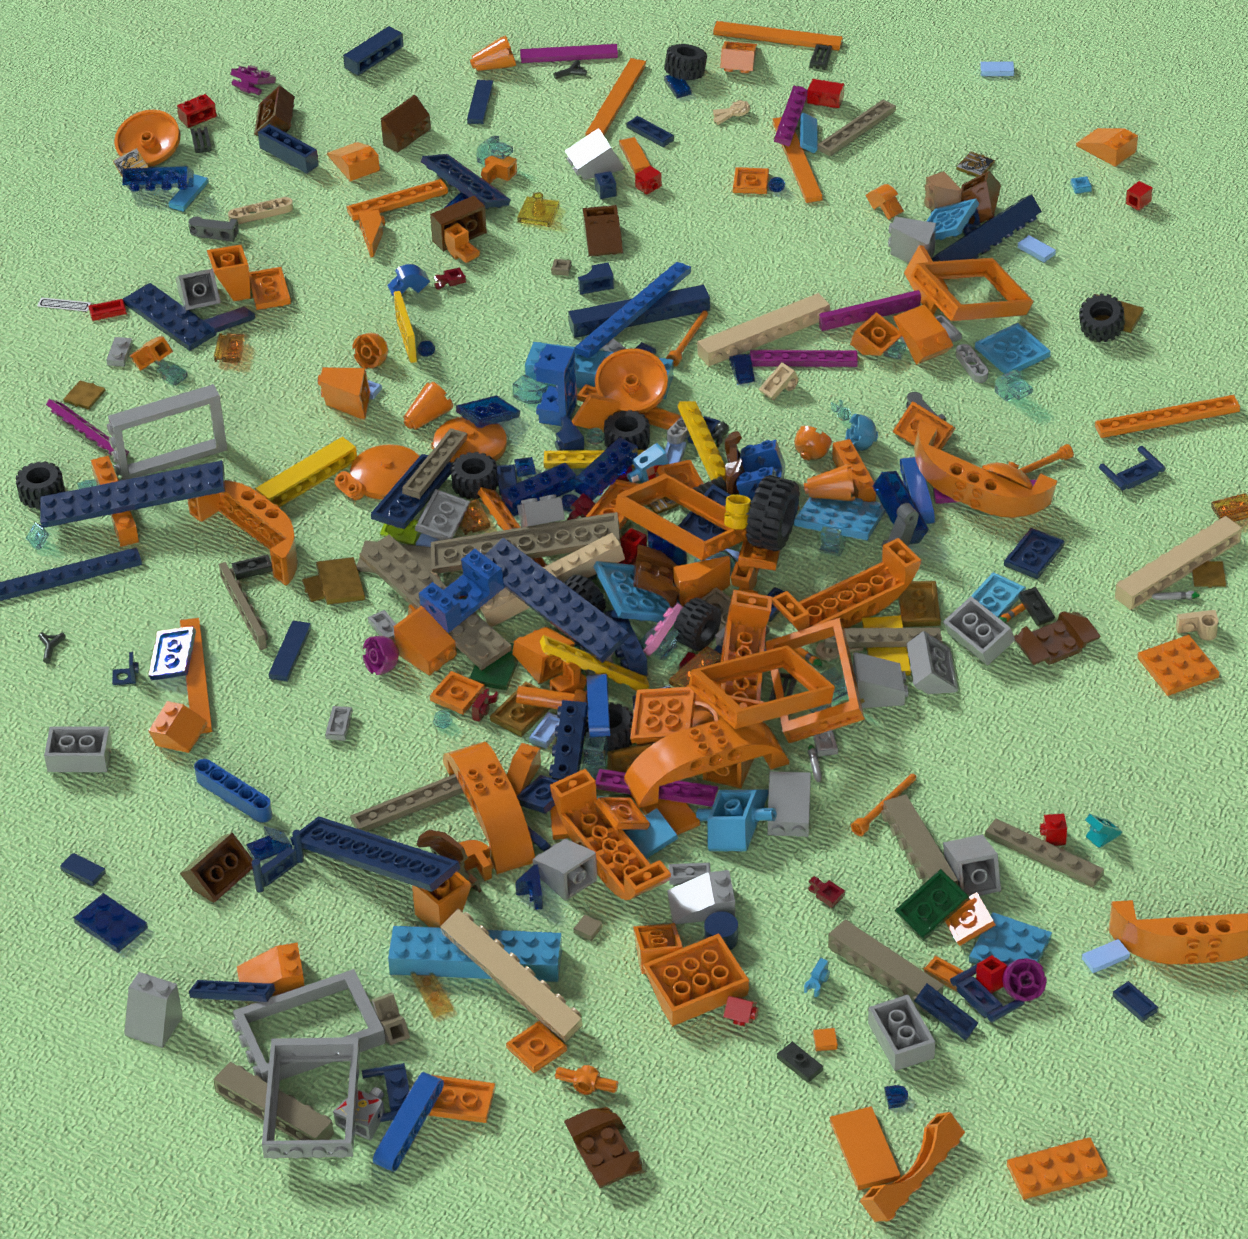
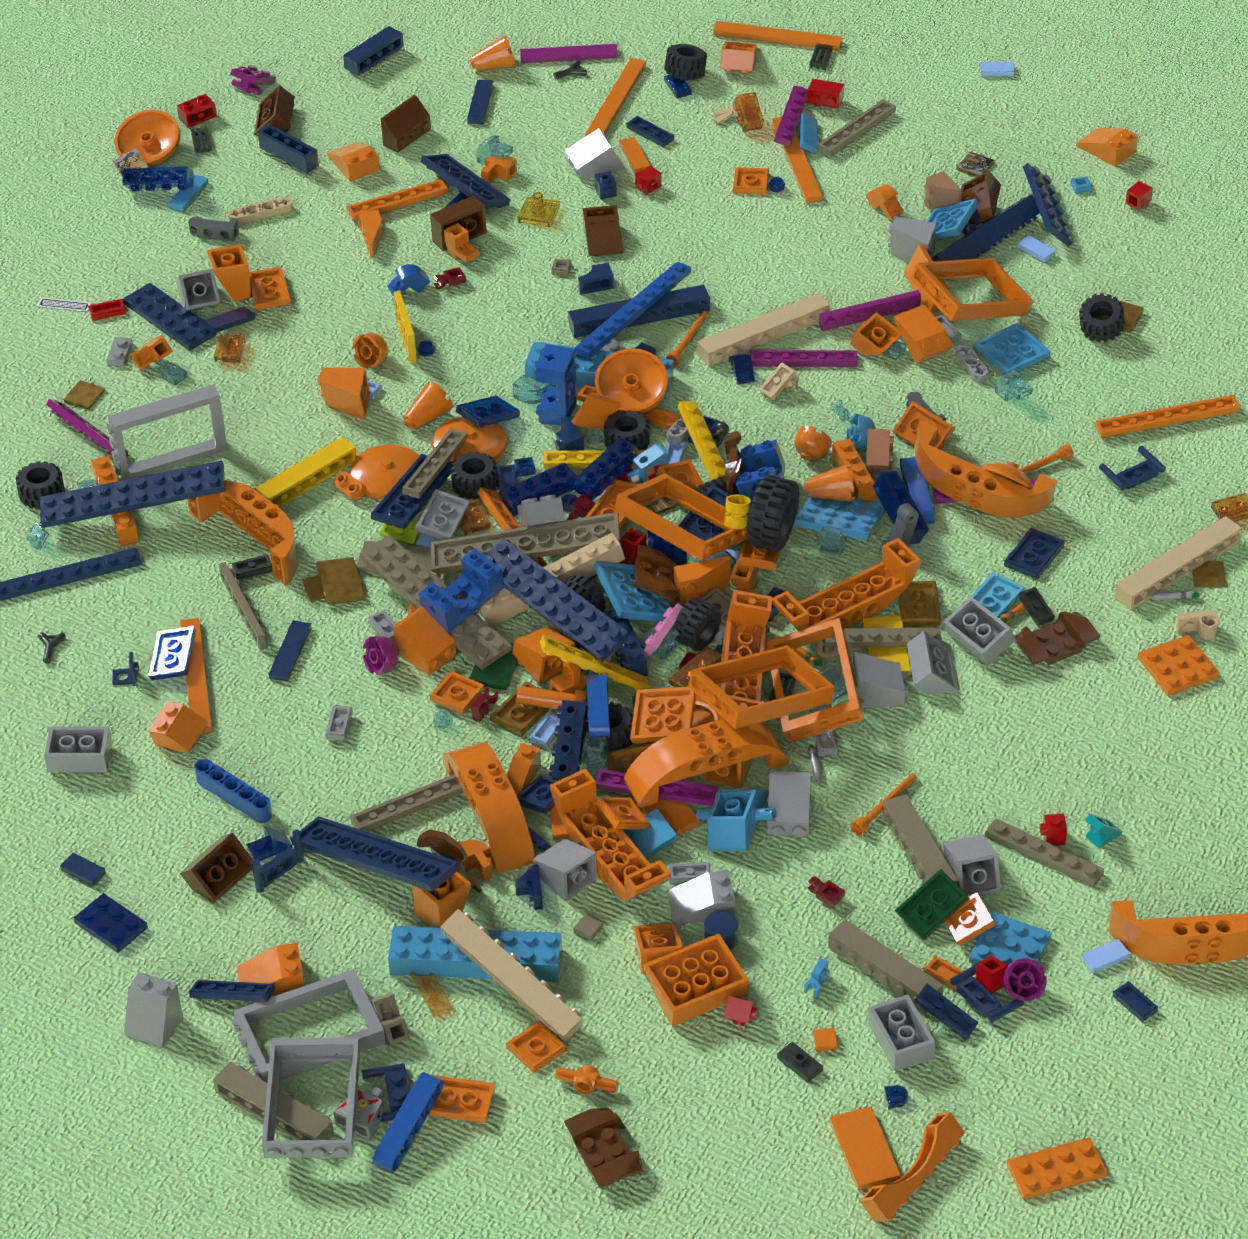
(748, 112): none -> clear orange brick
(878, 447): none -> nougat brick
(1048, 204): none -> dark blue plate

